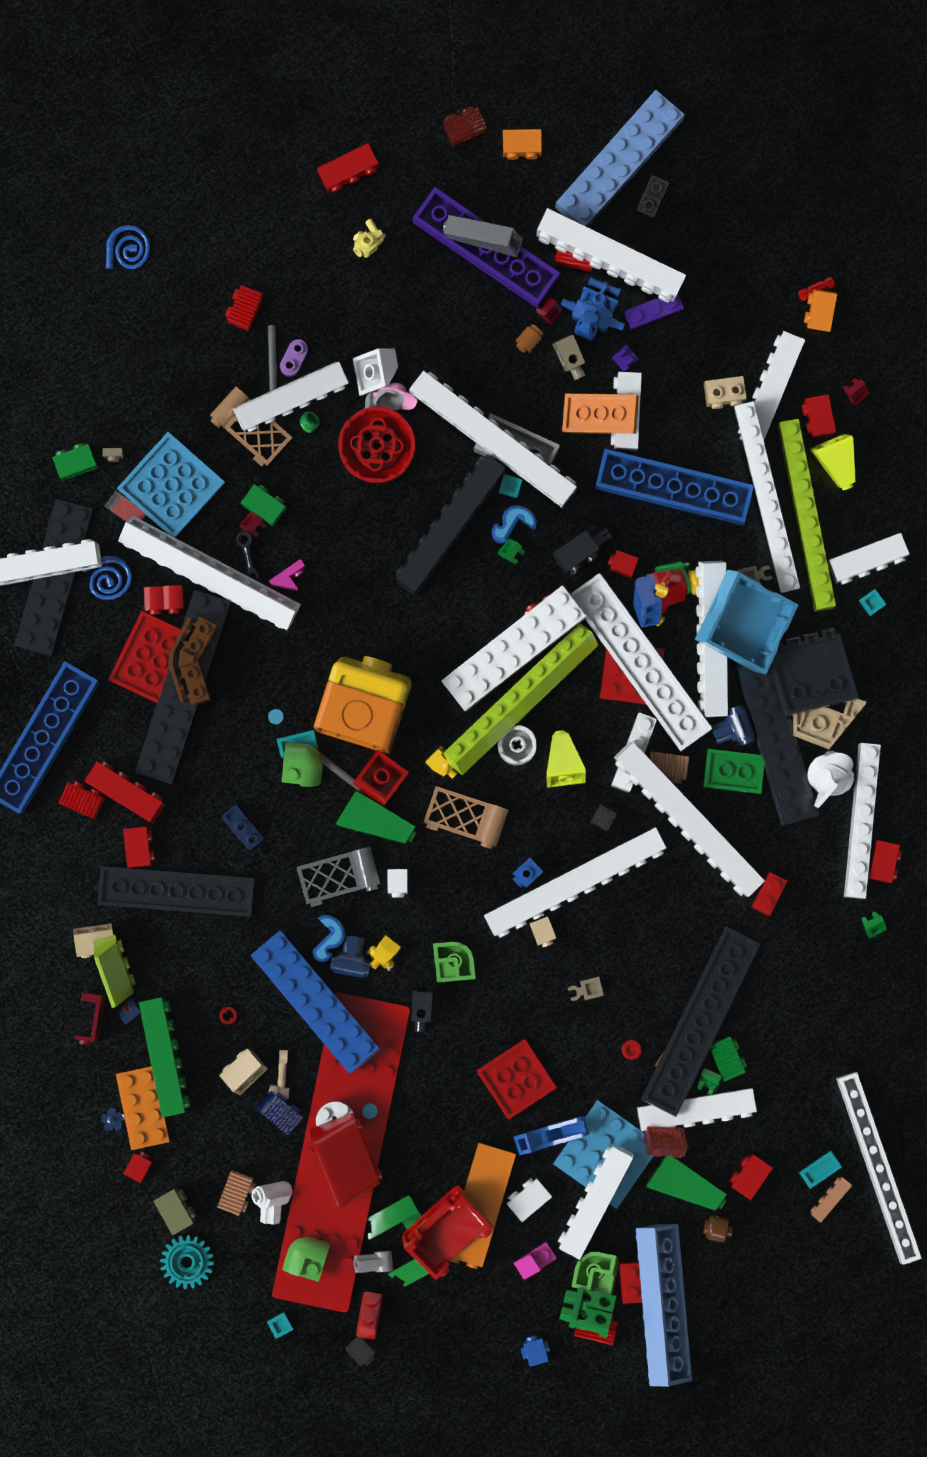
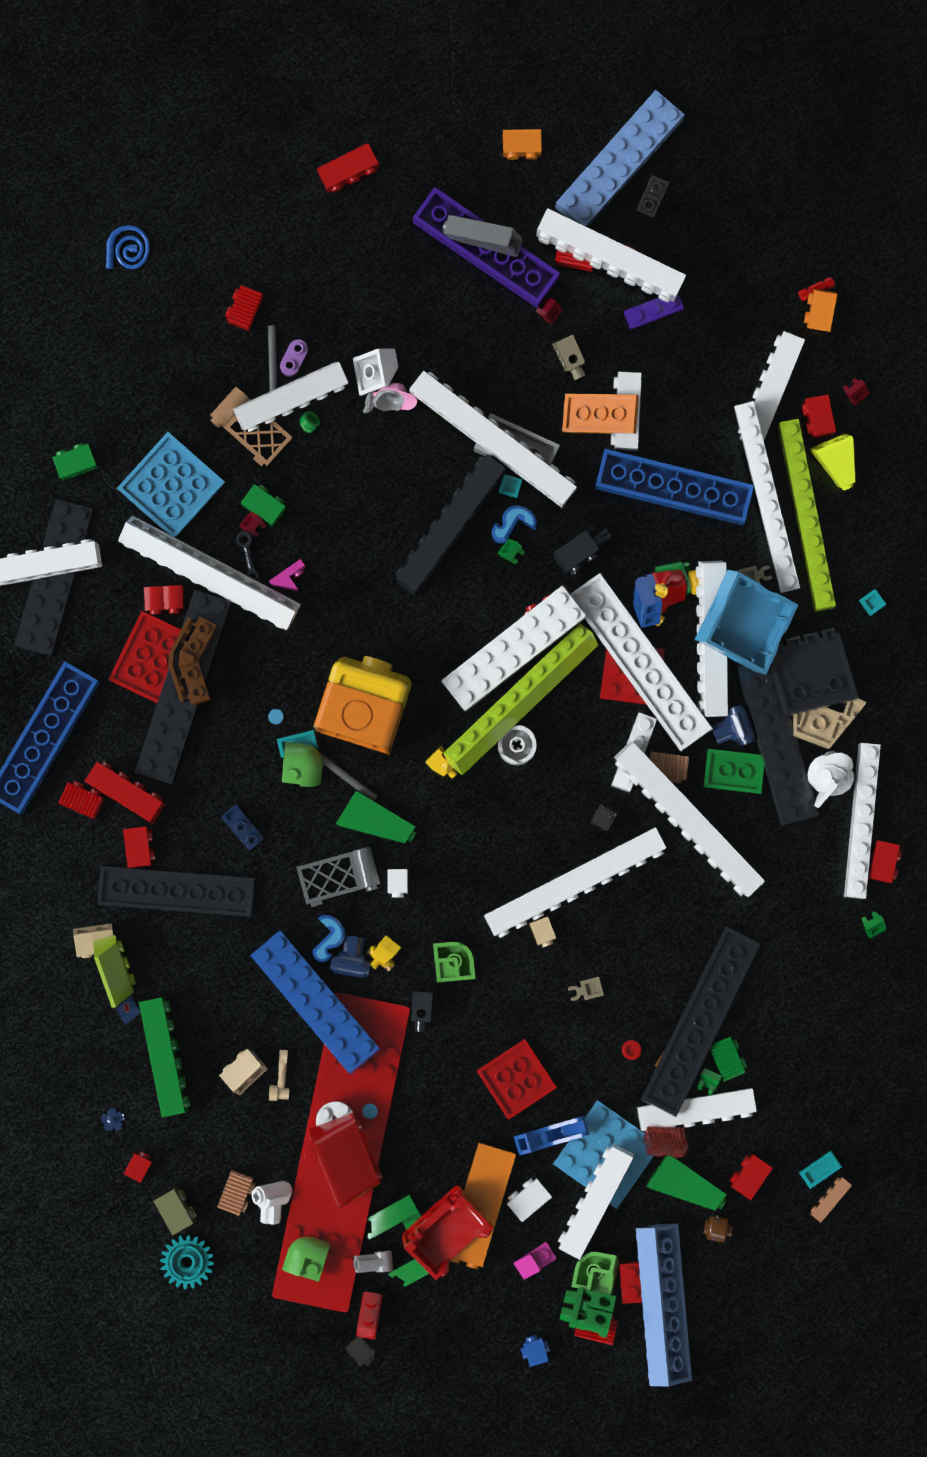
(99, 1000): dark red panel -> none
(110, 582): blue piece -> none
(113, 454): dark tan plate -> none
(123, 507): clear tile -> none
(142, 1108): orange plate -> none
(224, 1010): red bush -> none
(280, 1112): clear blue brick -> none
(280, 1325): teal plate -> none
(368, 242): light yellow piece -> none
(378, 422): red brick -> none
(380, 778): red brick -> none
(464, 126): clear red brick -> none
(490, 824): medium nougat piece -> none
(529, 339): dark orange brick -> none
(532, 868): blue brick -> none
(564, 762): neon yellow slope -> none
(594, 310): blue piece -> none
(622, 563): red brick -> none
(625, 358): dark purple tile -> none
(725, 392): tan brick -> none
(768, 894): red brick -> none
(868, 558): white brick -> none
(878, 1168): white brick -> none

